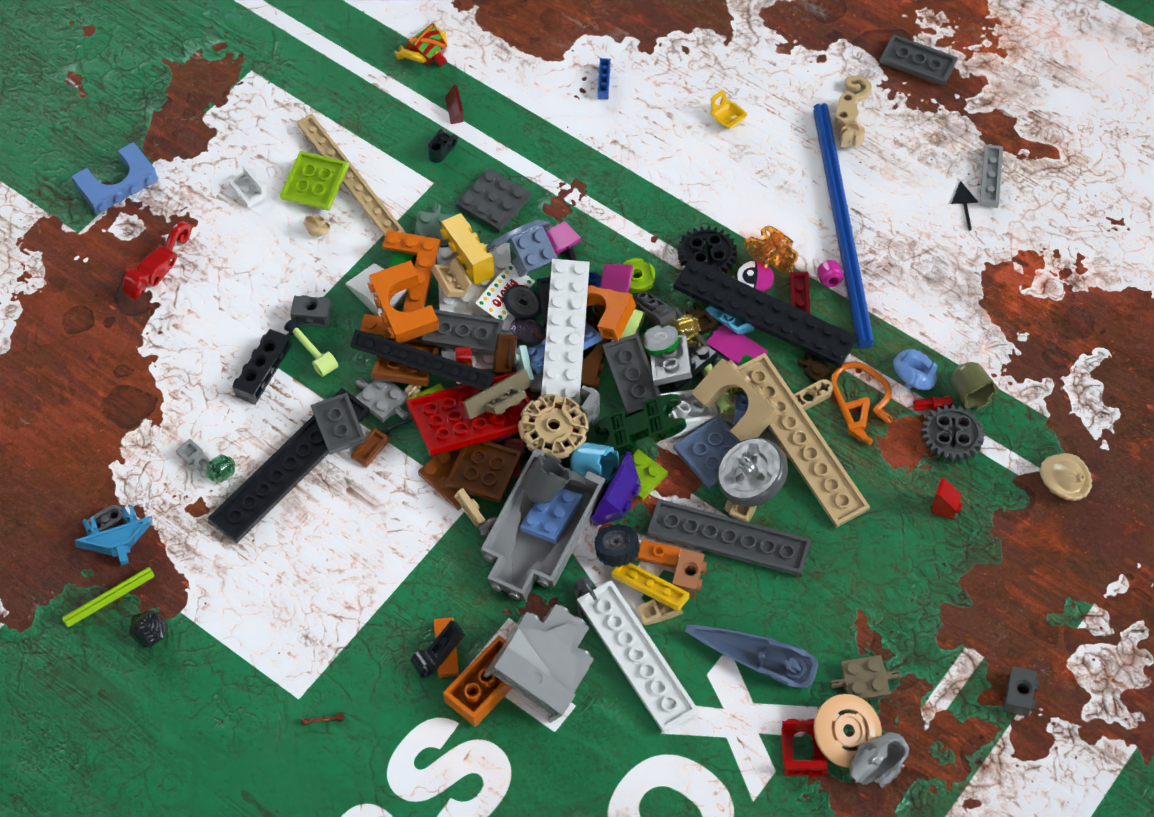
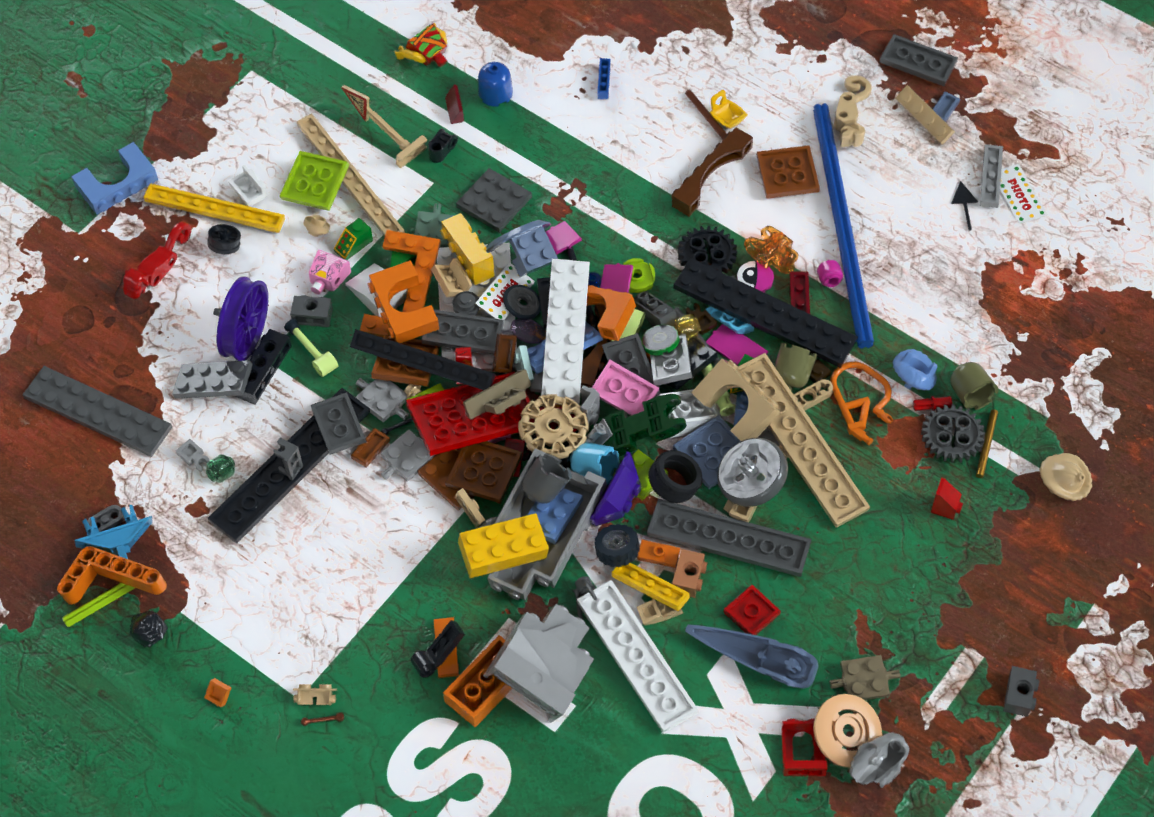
(96, 561): none -> orange beam
(97, 411): none -> dark grey plate
(212, 379): none -> plate
(214, 208): none -> yellow plate
(217, 692): none -> orange plate
(223, 239): none -> black wheel
(242, 318): none -> dark purple wheel
(290, 457): none -> dark grey hinge
(323, 694): none -> tan hinge
(328, 272): none -> bright pink torso
(353, 239): none -> green slope
(405, 456): none -> light grey plate
(409, 150): none -> tan piece
(466, 303): none -> dark grey plate
(495, 84): none -> blue cylinder
(503, 545): none -> yellow brick
(599, 433): none -> light grey hinge
(624, 388): none -> bright pink plate
(665, 486): none -> black tyre
(706, 114): none -> copper bar
(732, 148): none -> reddish brown arch
(751, 611): none -> red tile
(787, 172): none -> dark orange plate
(794, 365): none -> olive cylinder
(925, 114): none -> tan plate
(946, 105): none -> sand blue tile
(987, 443): none -> pearl gold bar
(1020, 195): none -> white sticker

